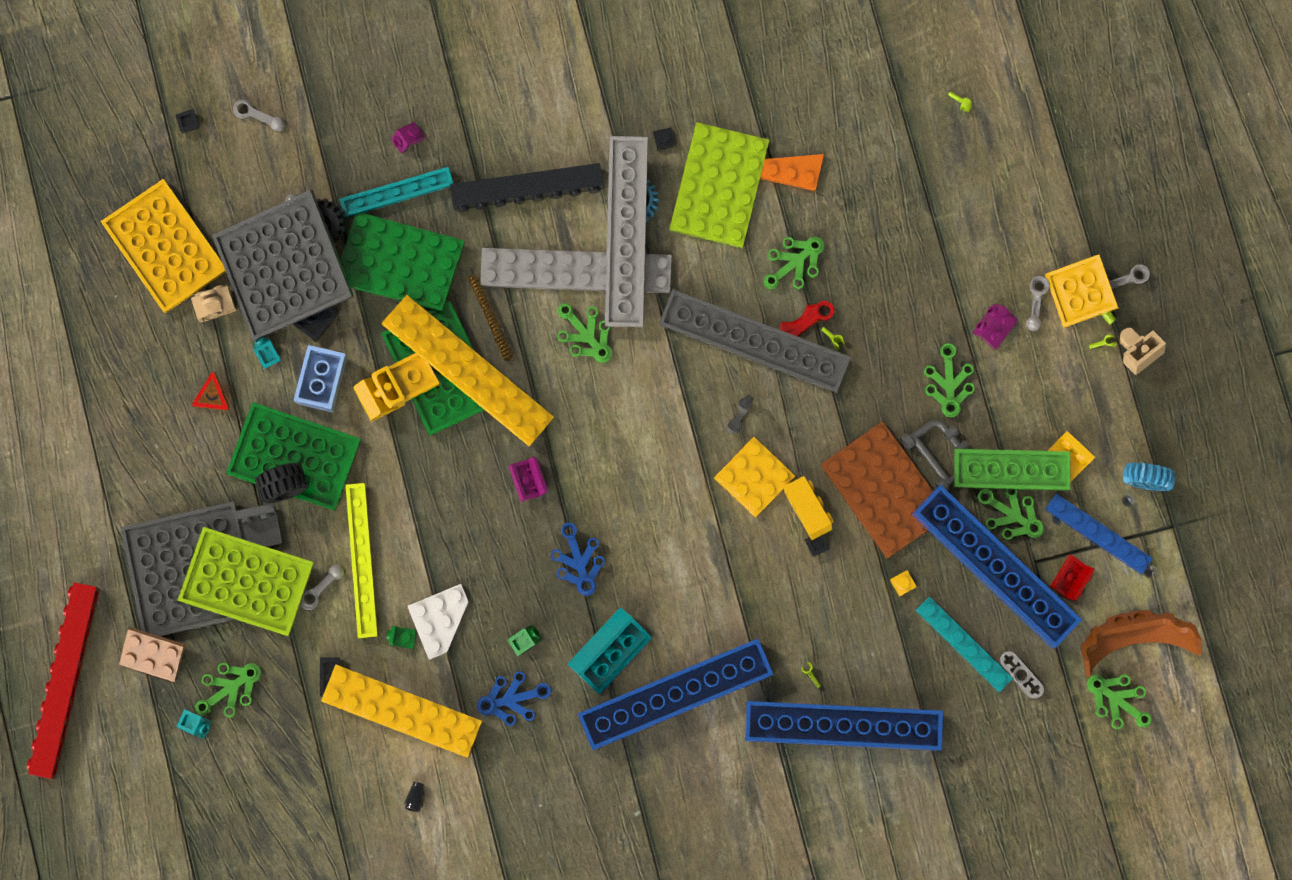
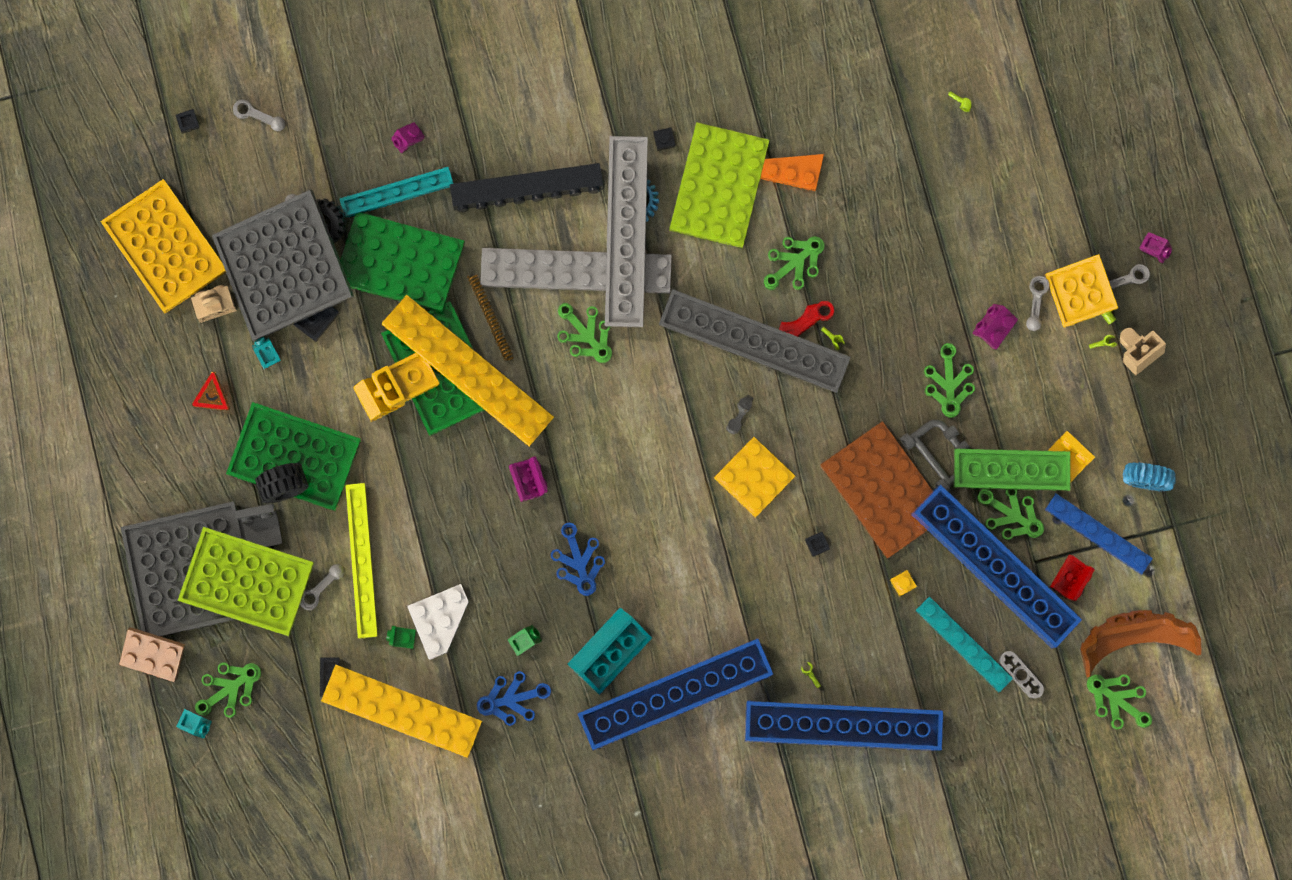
(63, 680): red brick -> none
(320, 378): light blue brick -> none
(414, 799): black cone -> none
(808, 507): yellow brick -> none
(1156, 246): none -> magenta bracket

